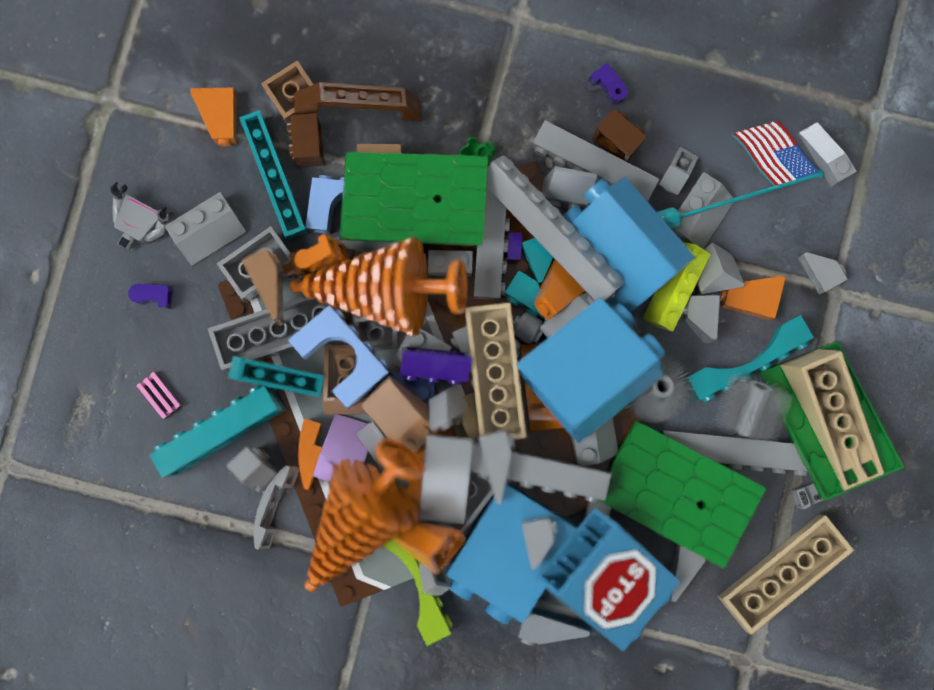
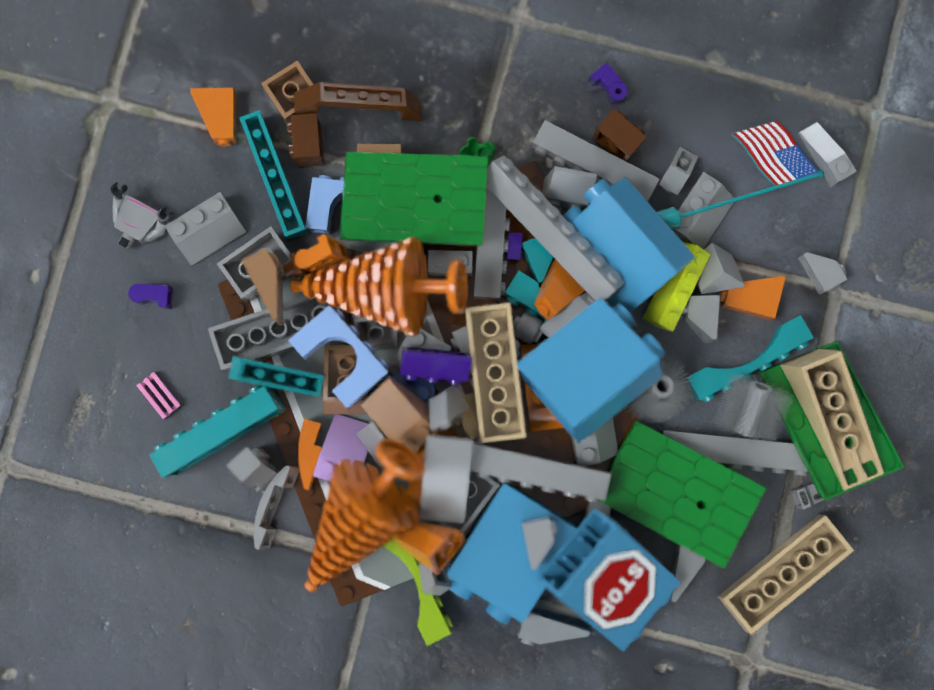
(497, 458): light grey slope -> none

